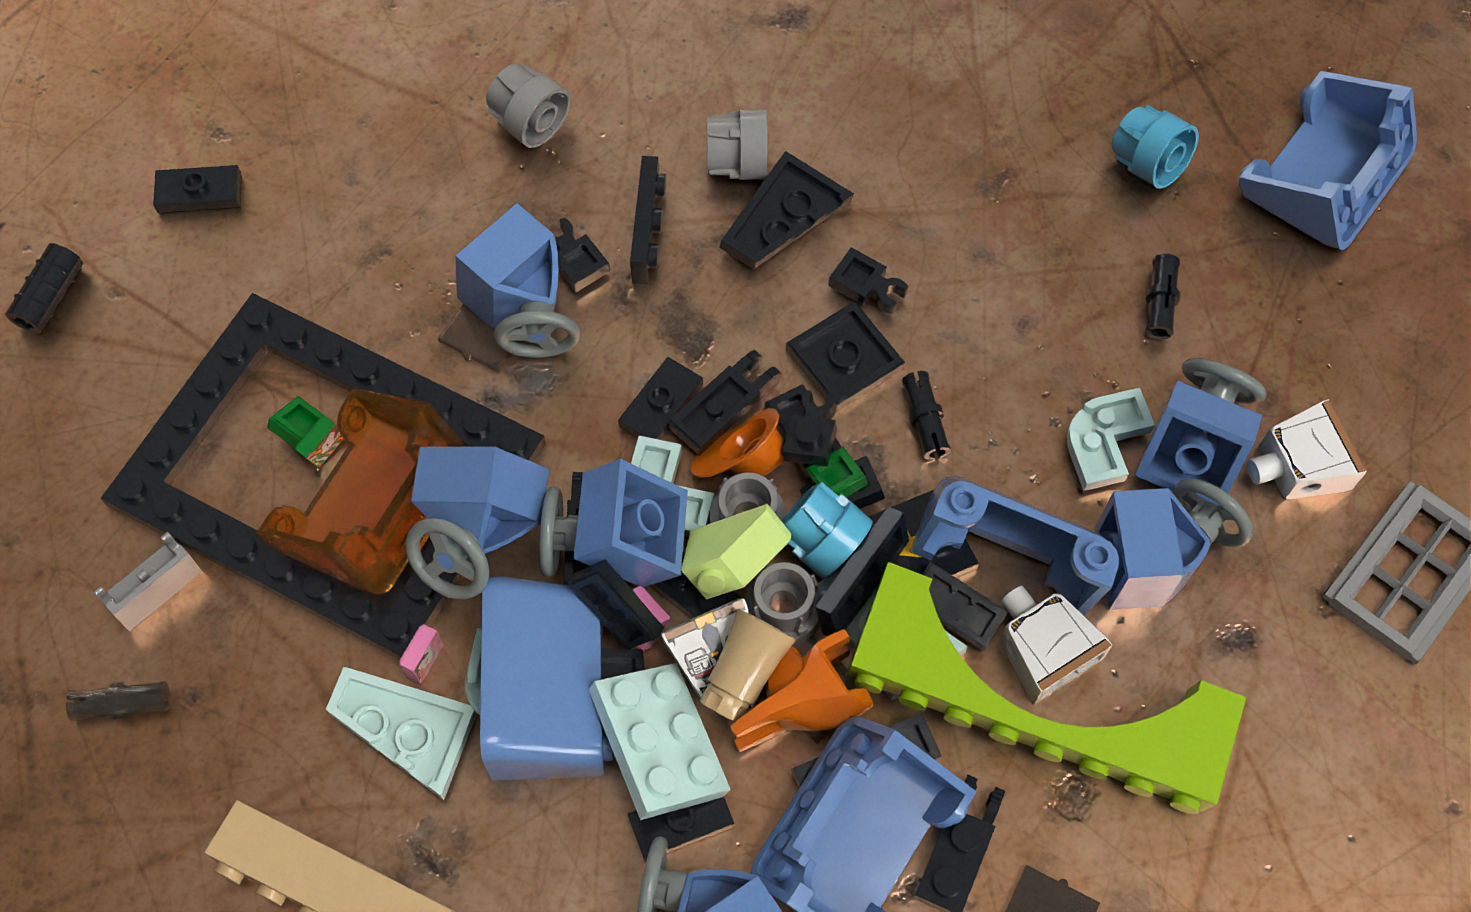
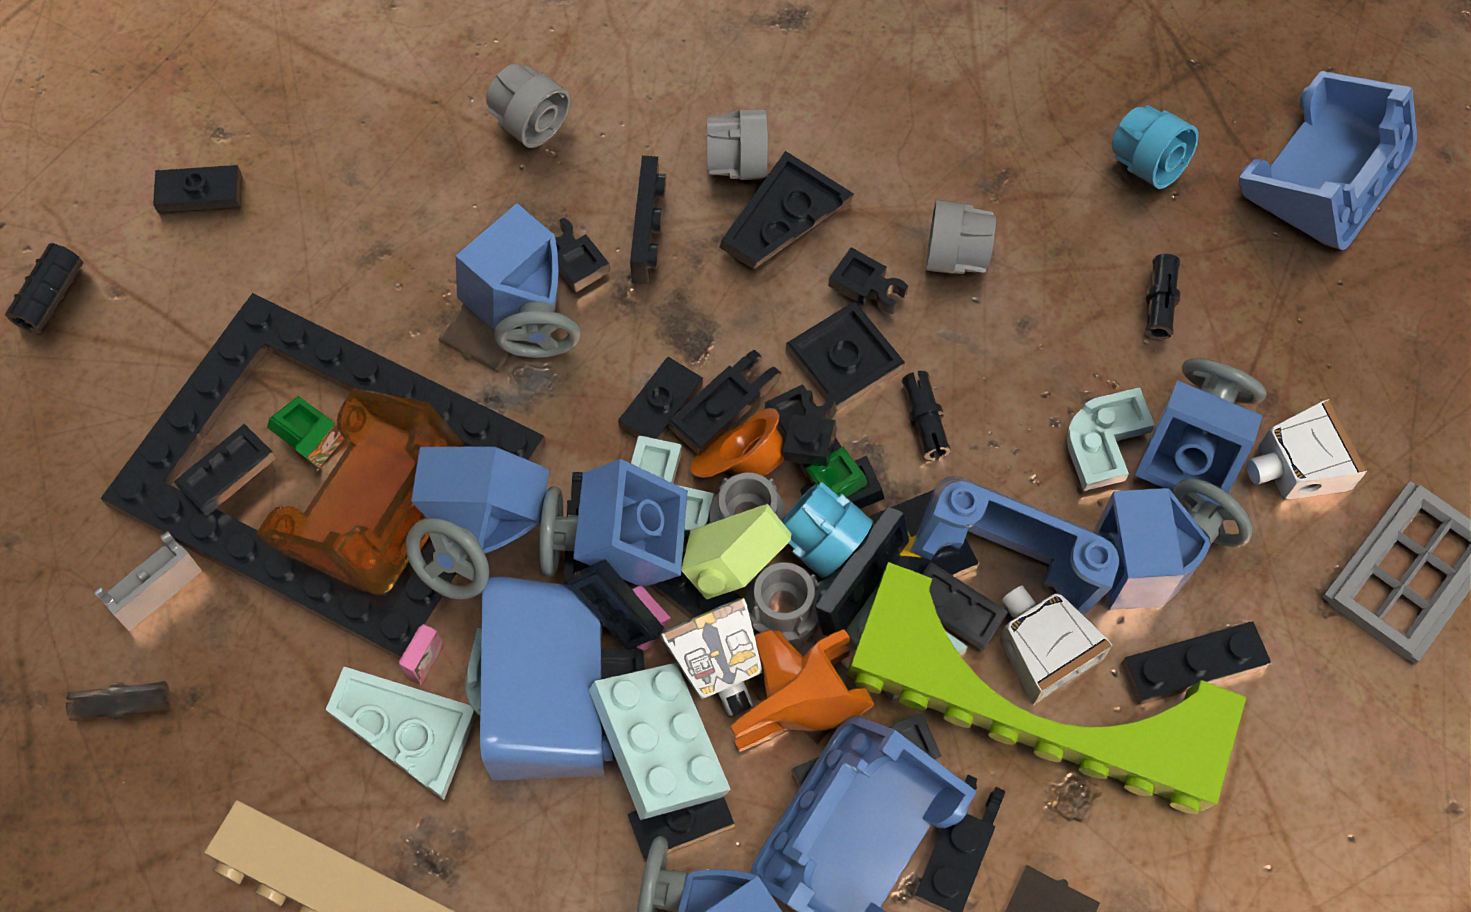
(225, 469): none -> black plate
(744, 665): tan plant -> none
(960, 238): none -> light grey piece
(1206, 658): none -> black plate

